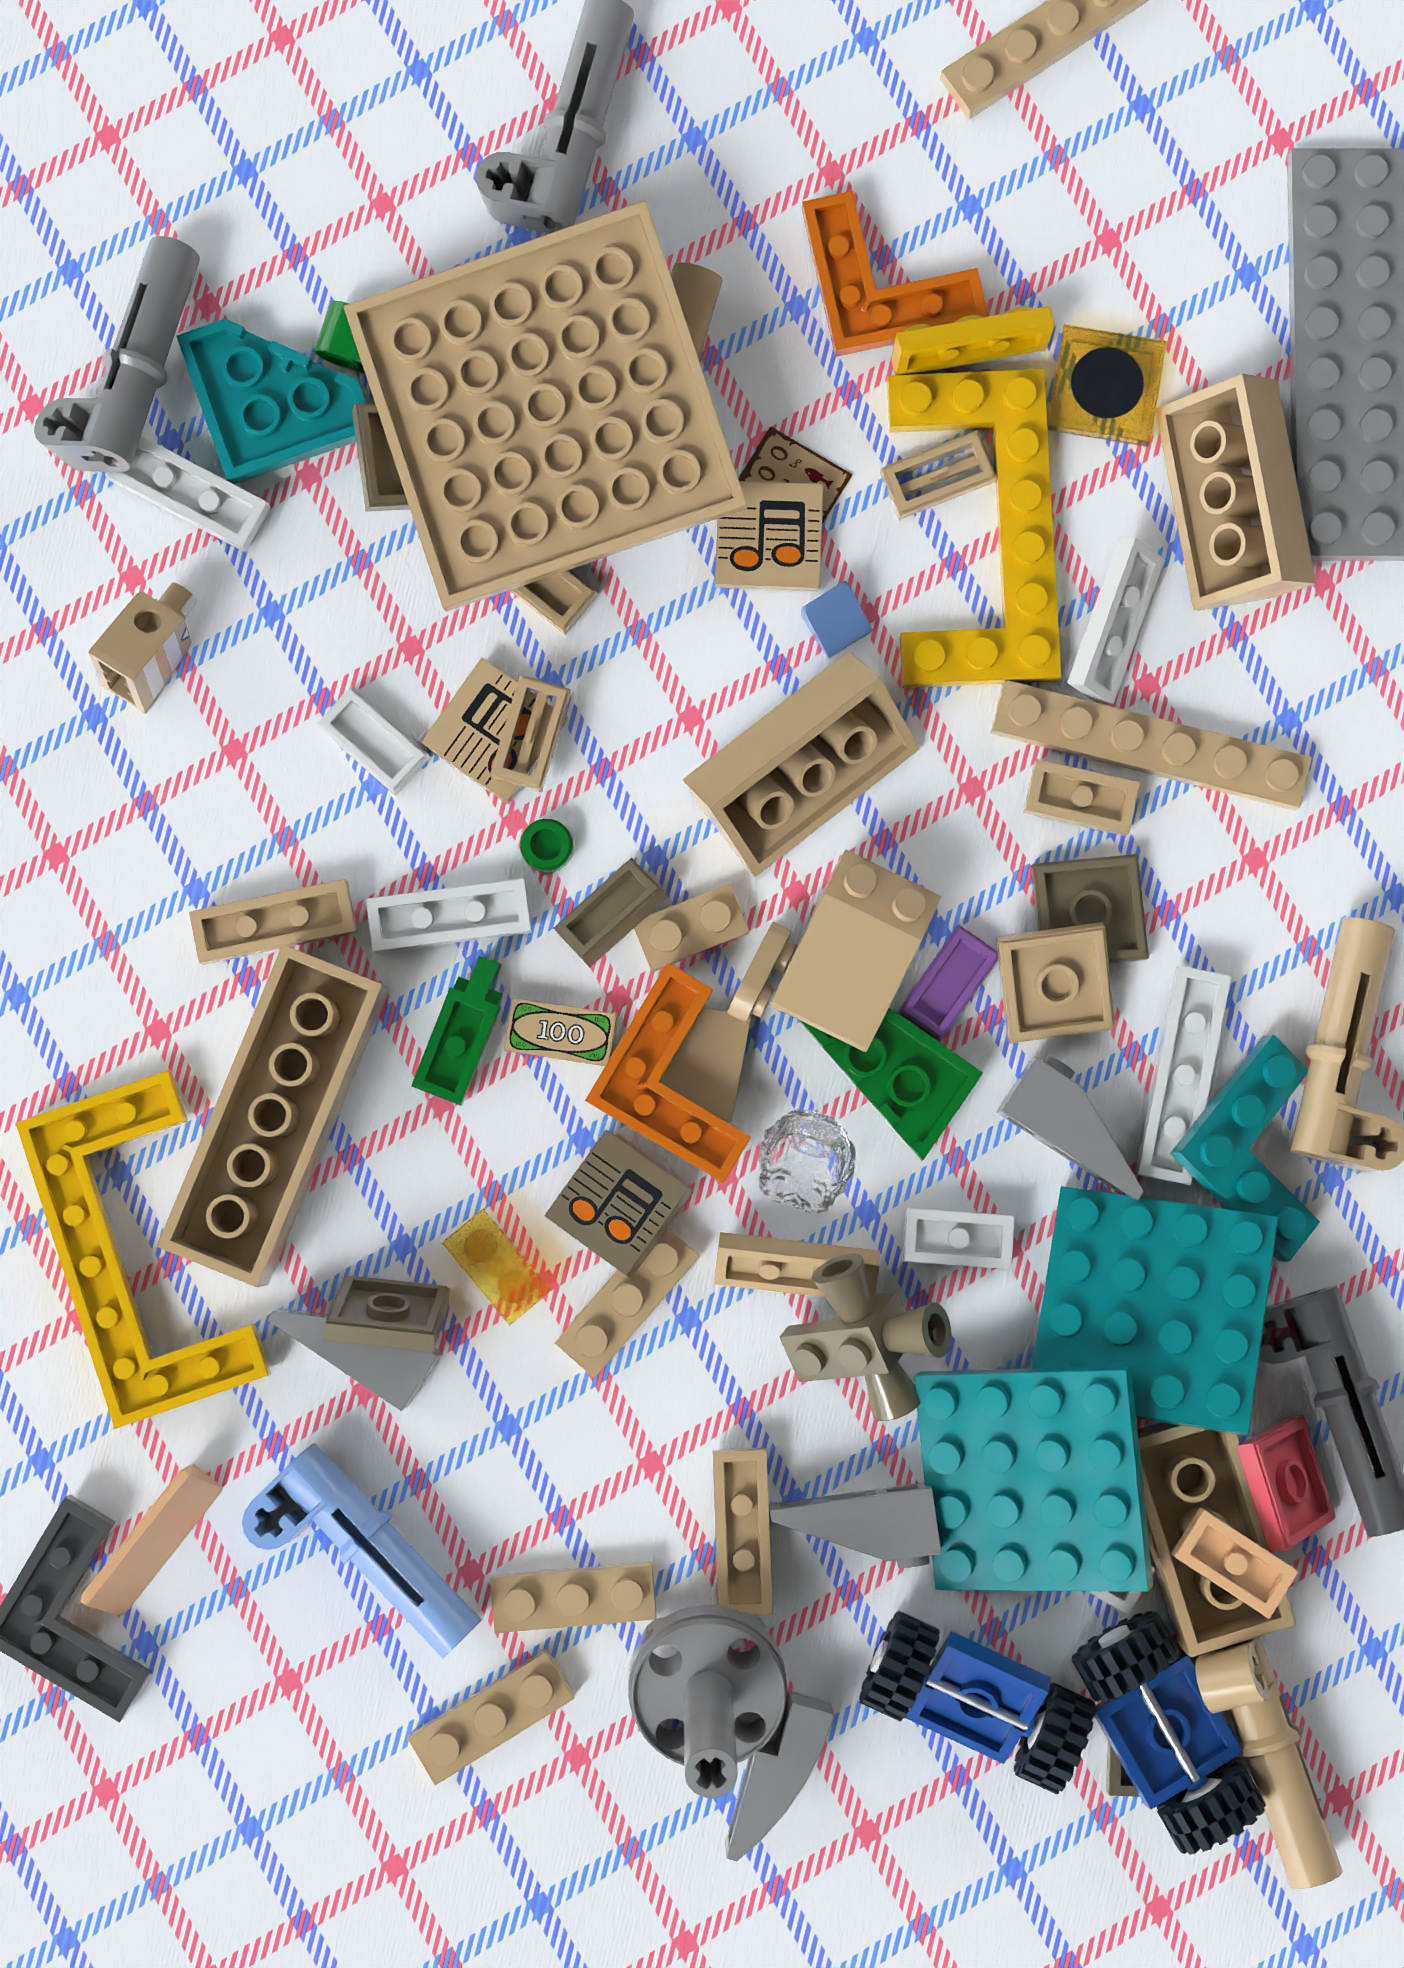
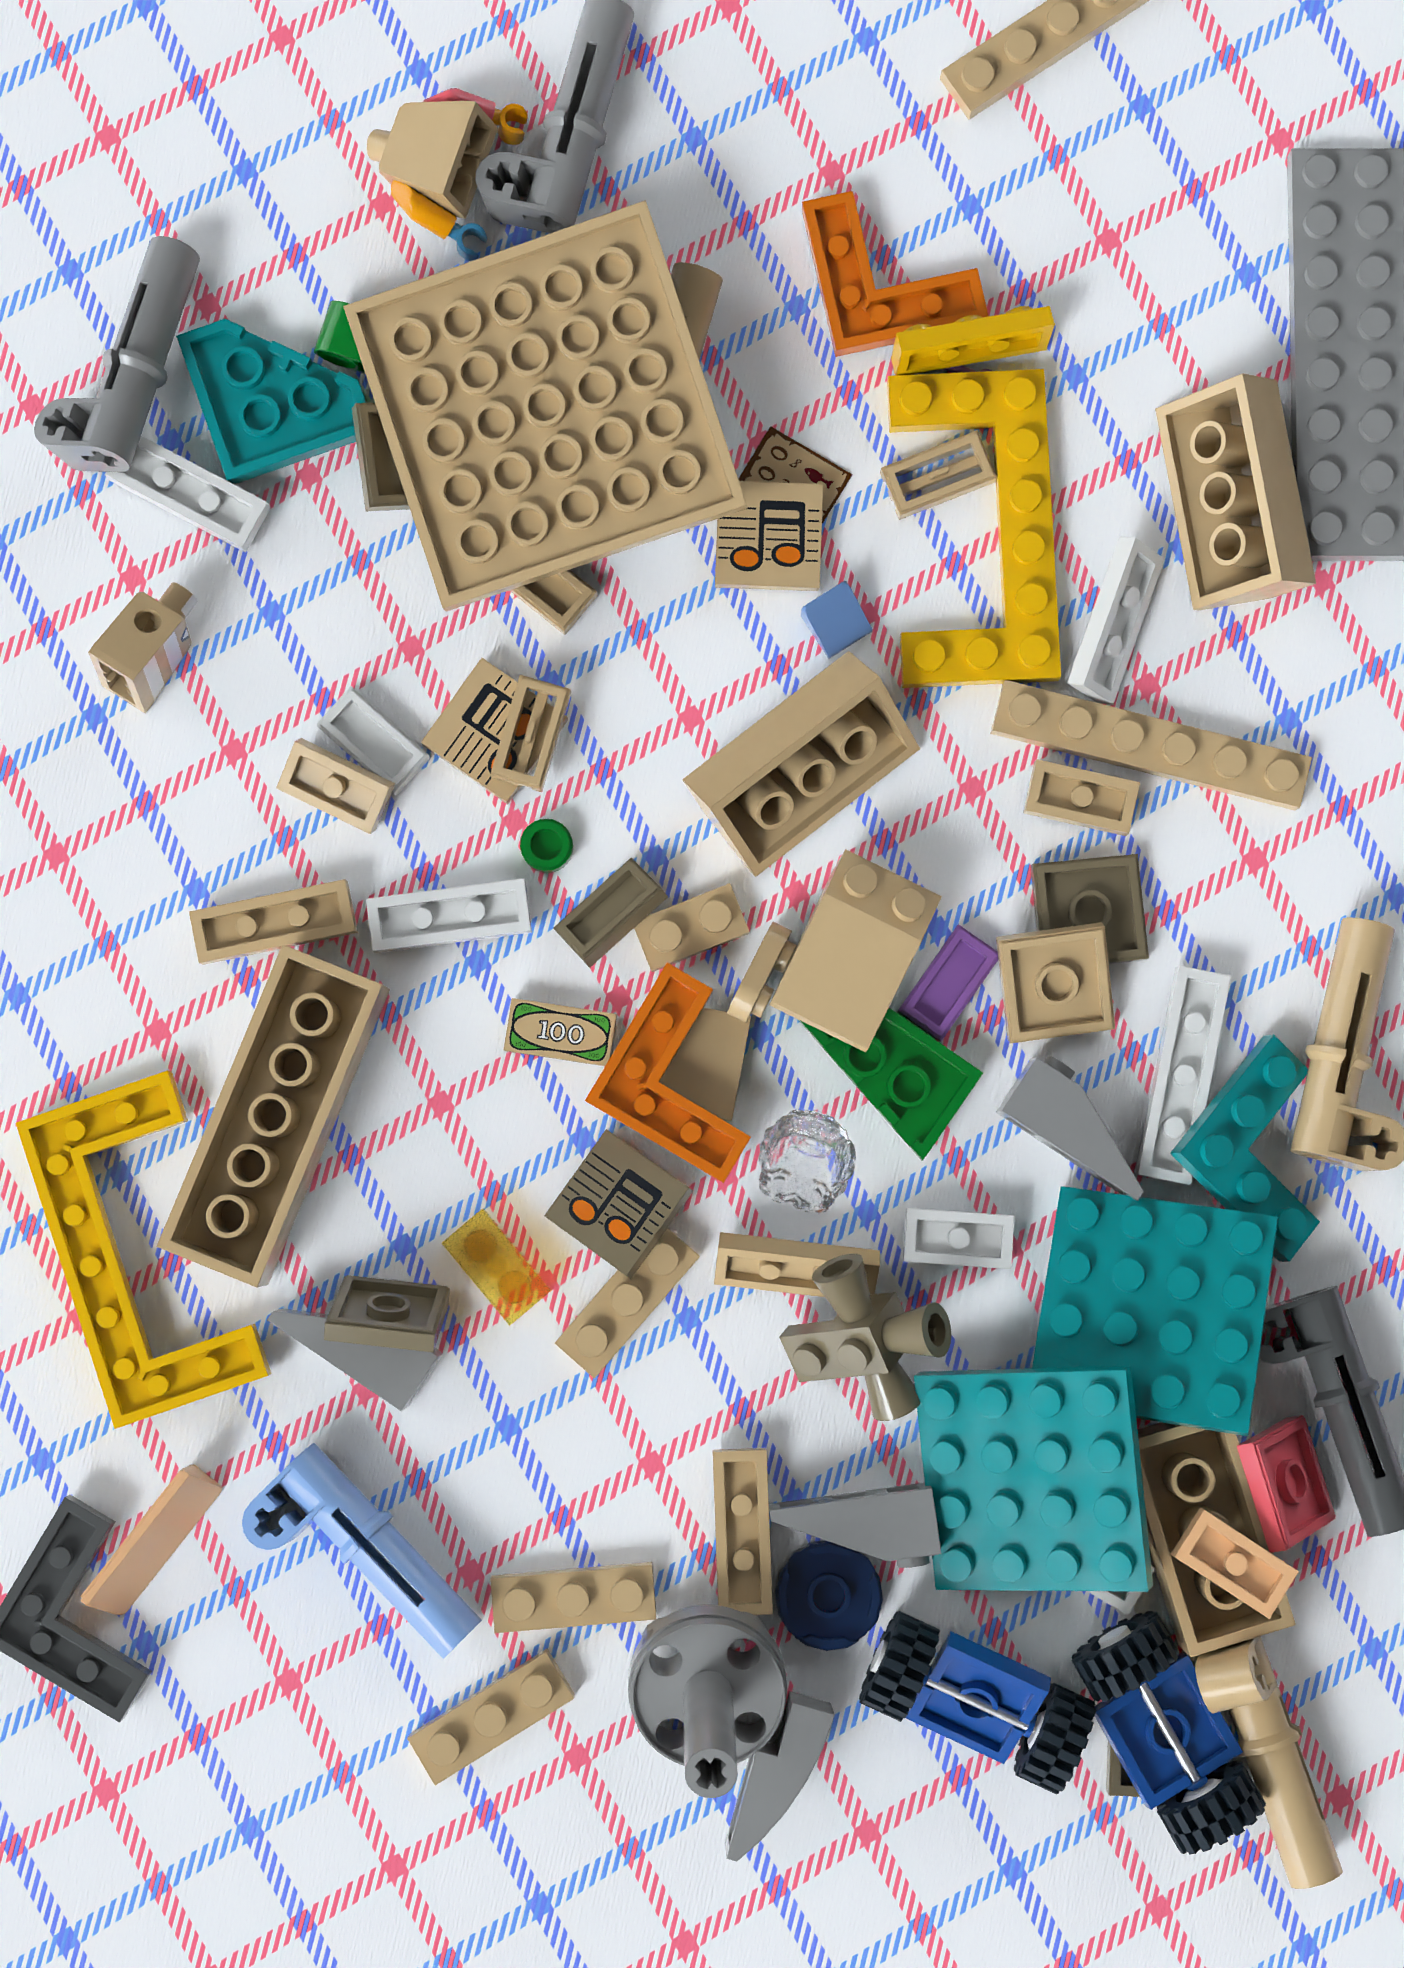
(335, 785): none -> tan plate
(435, 158): none -> tan torso
(460, 1034): green hinge -> none
(828, 1595): none -> dark blue tile
(1106, 385): clear yellow tile -> none

